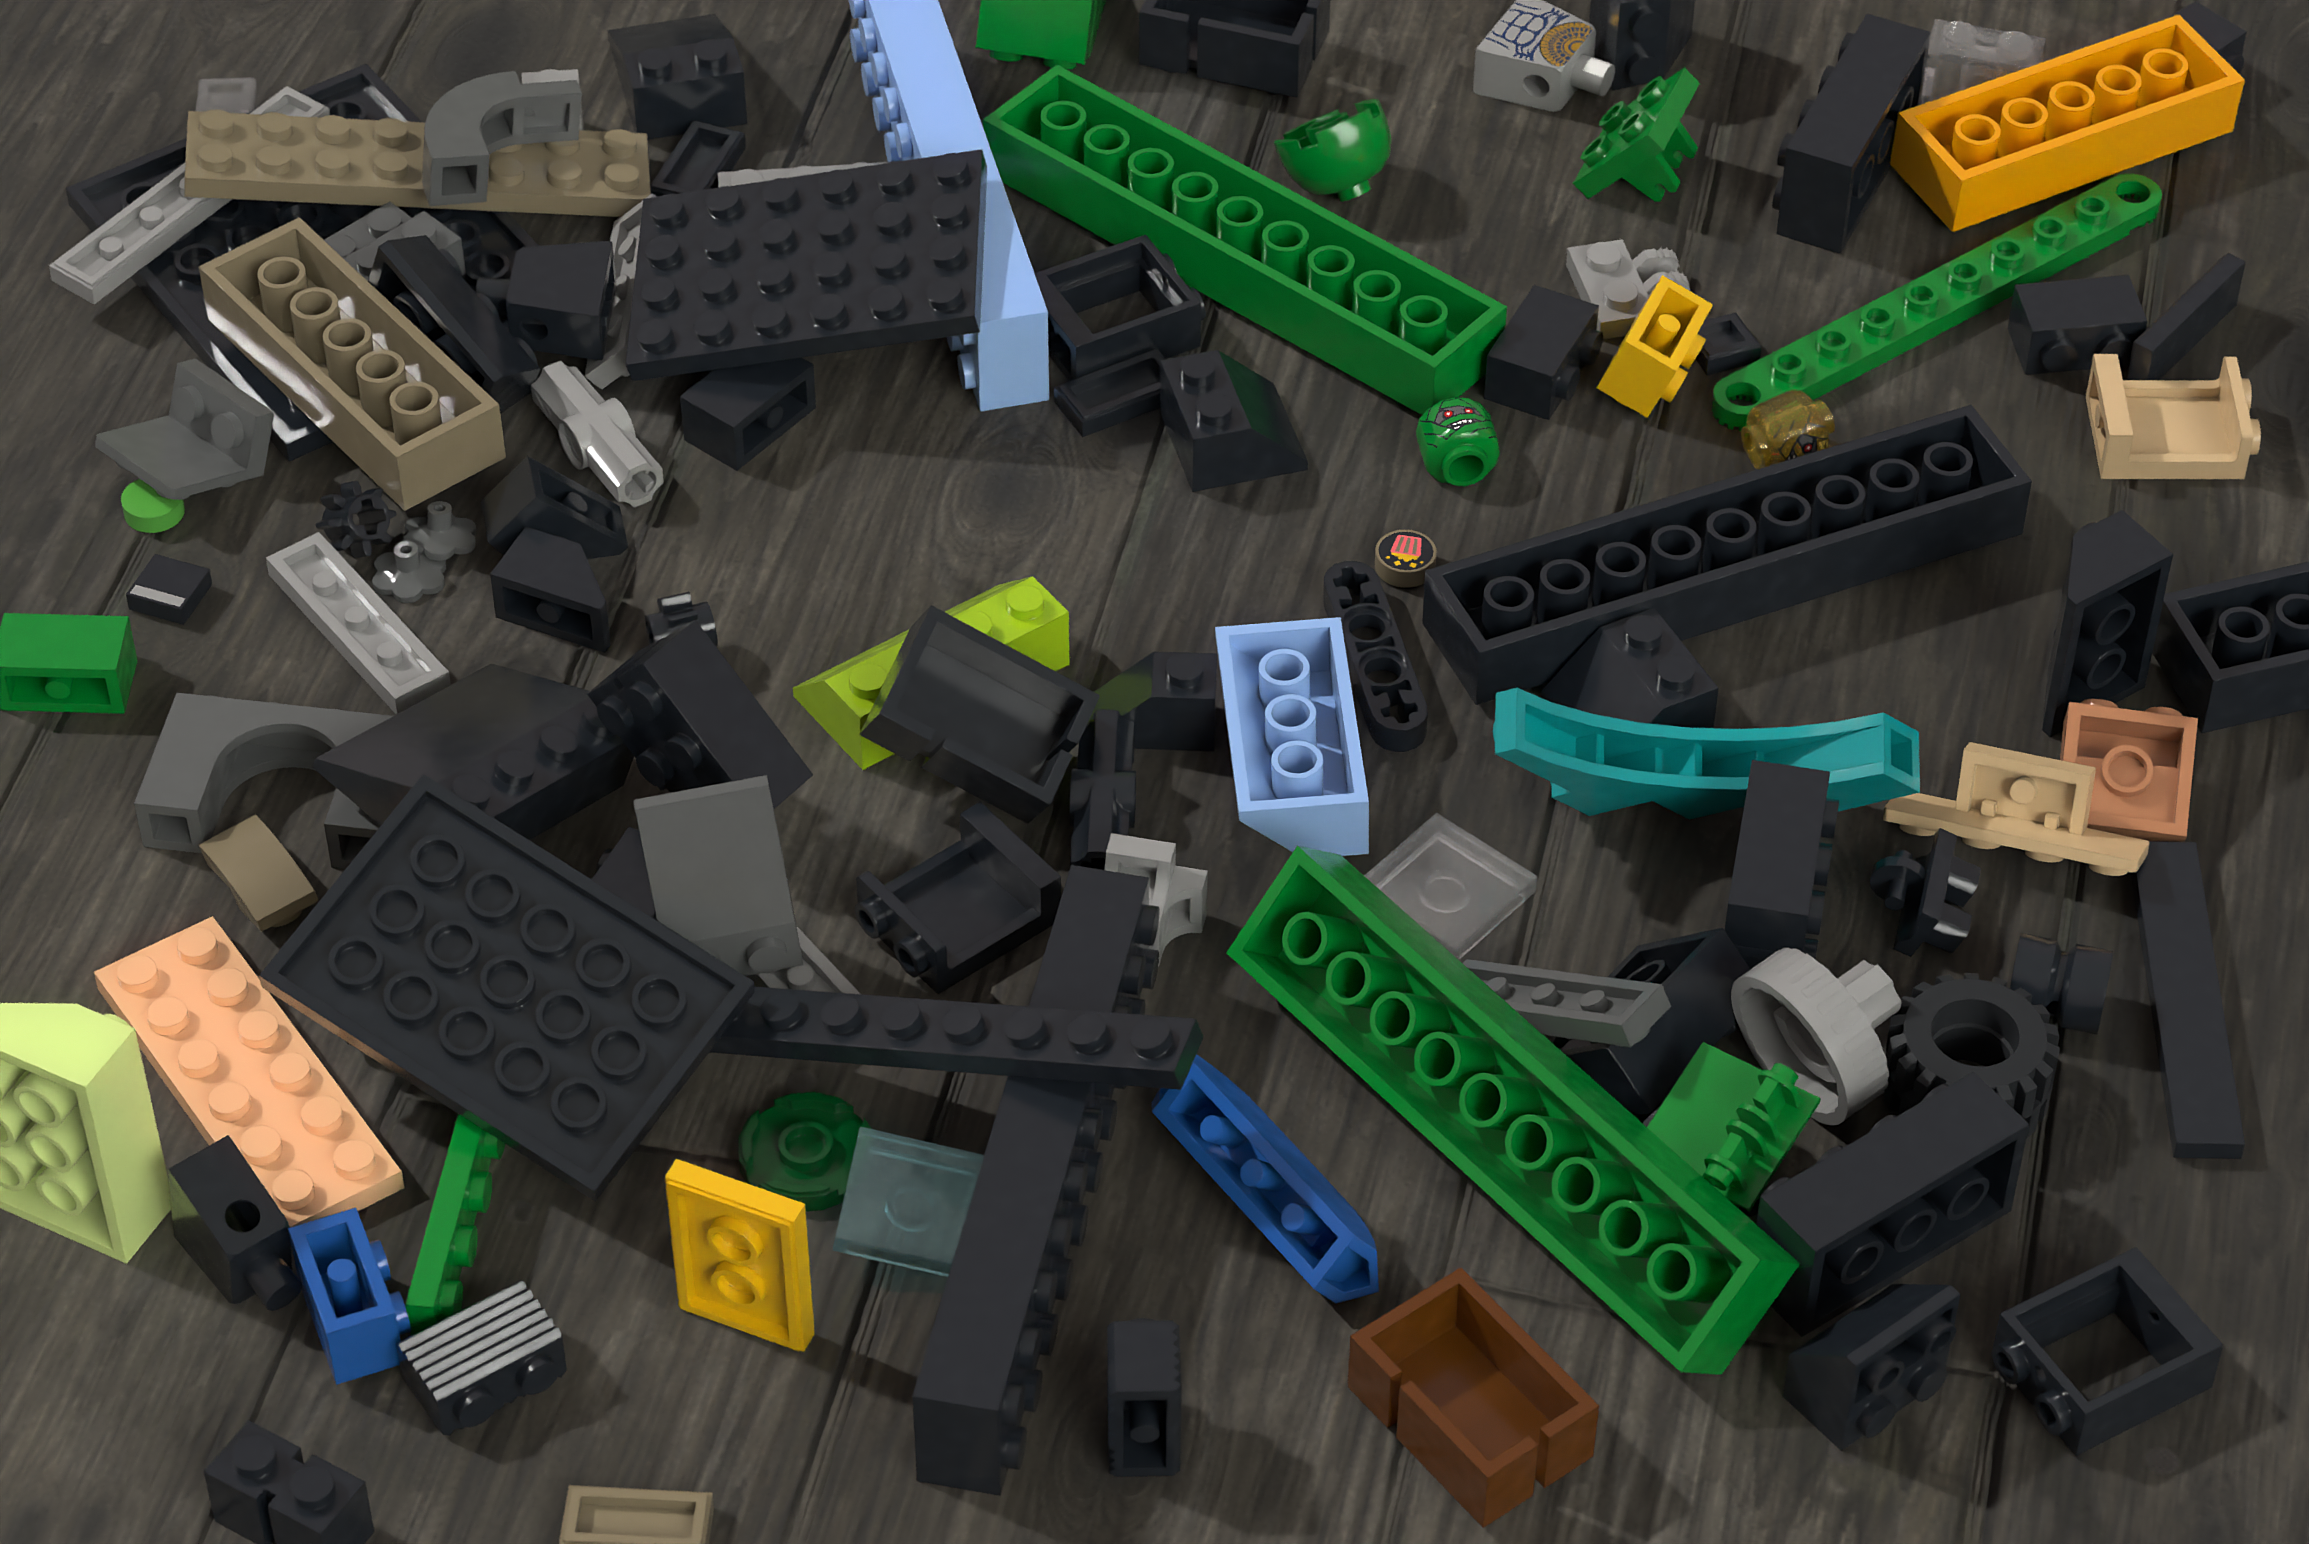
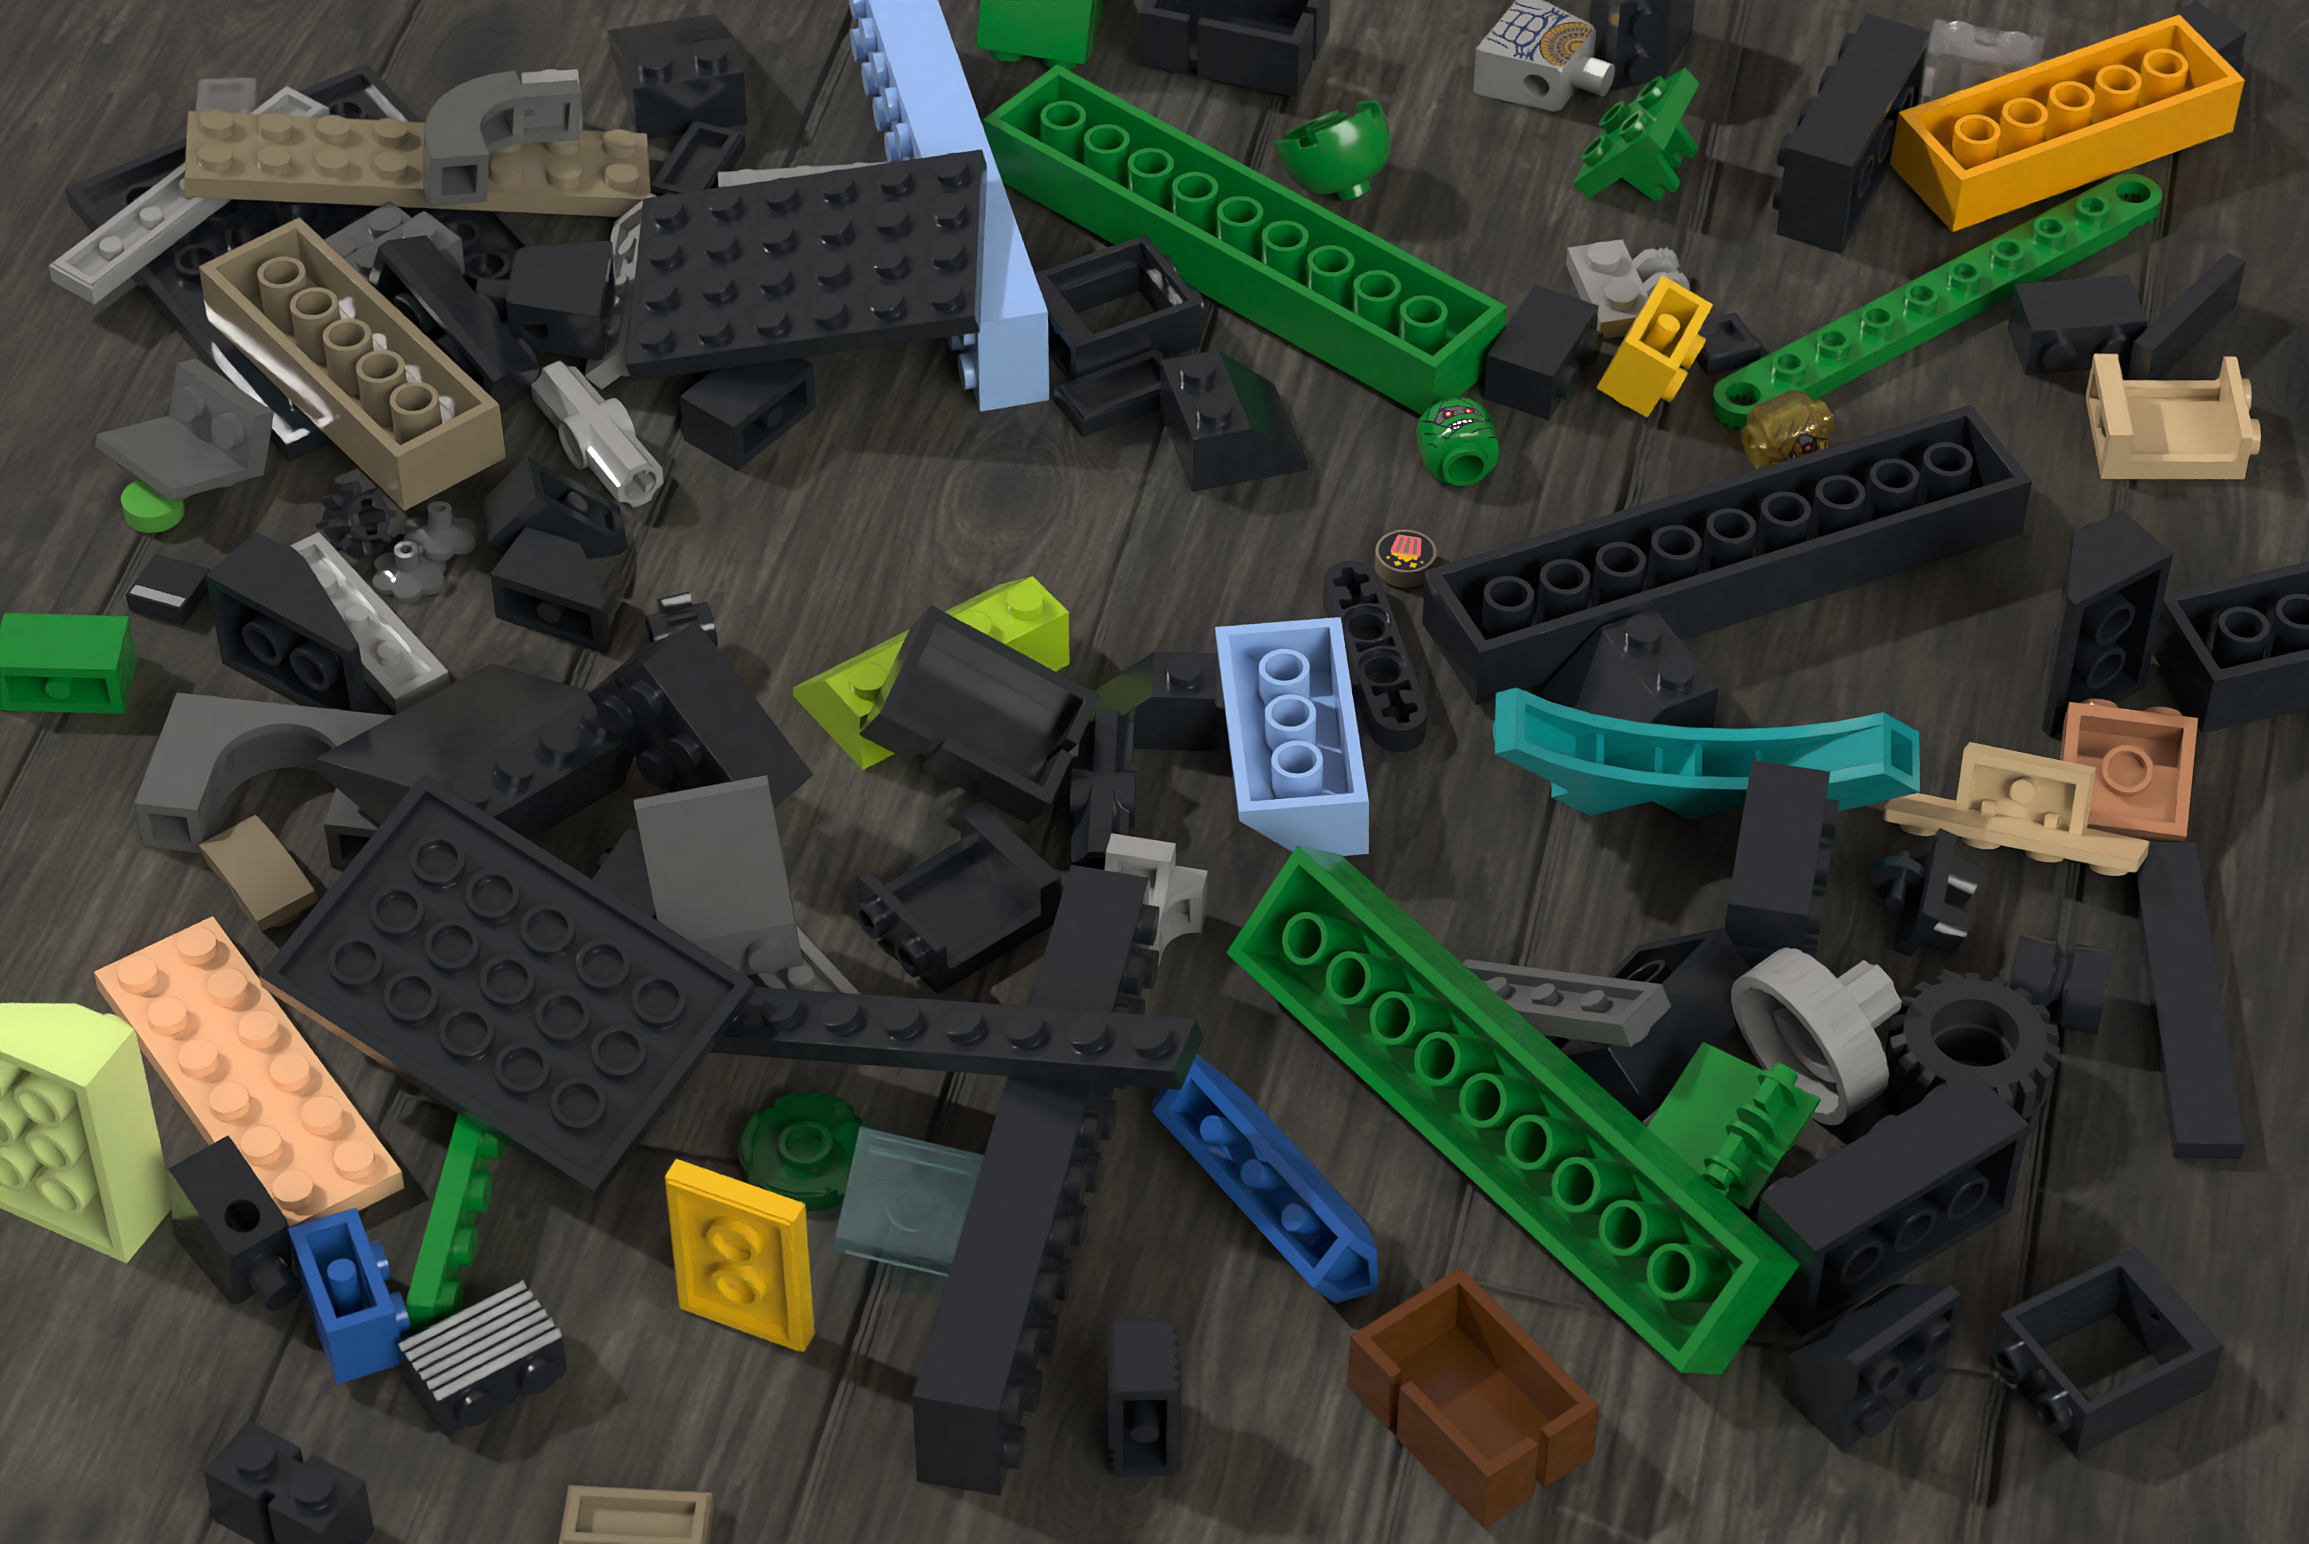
(284, 627): none -> black slope
(1452, 883): clear tile -> none

